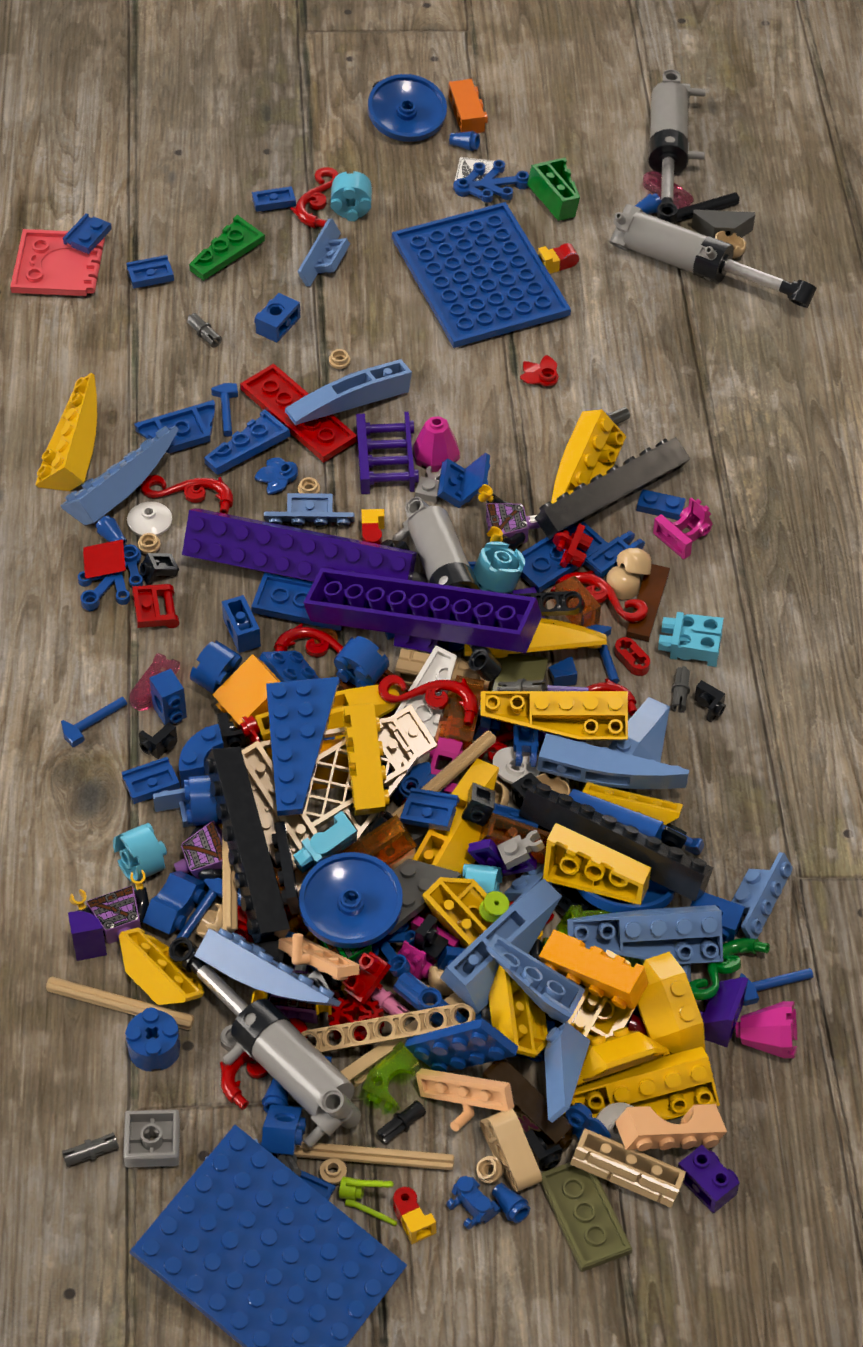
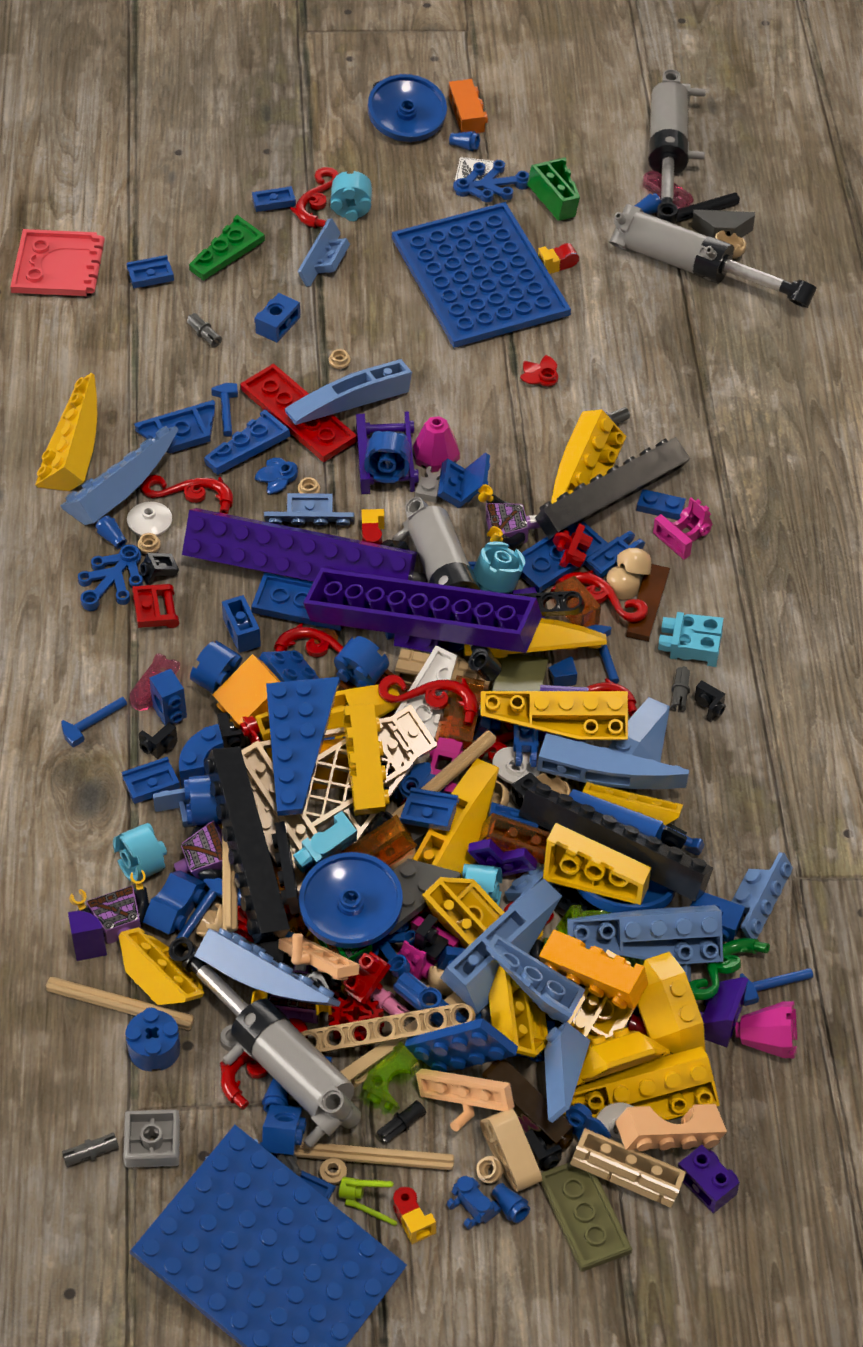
(87, 233): blue plate -> none
(104, 559): red sticker -> none
(387, 456): none -> blue brick
(480, 804): black bracket -> none
(493, 906): lime wheel -> none
(517, 849): light grey plate -> none
(523, 685): dark grey pin -> none
(634, 655): red beam -> none

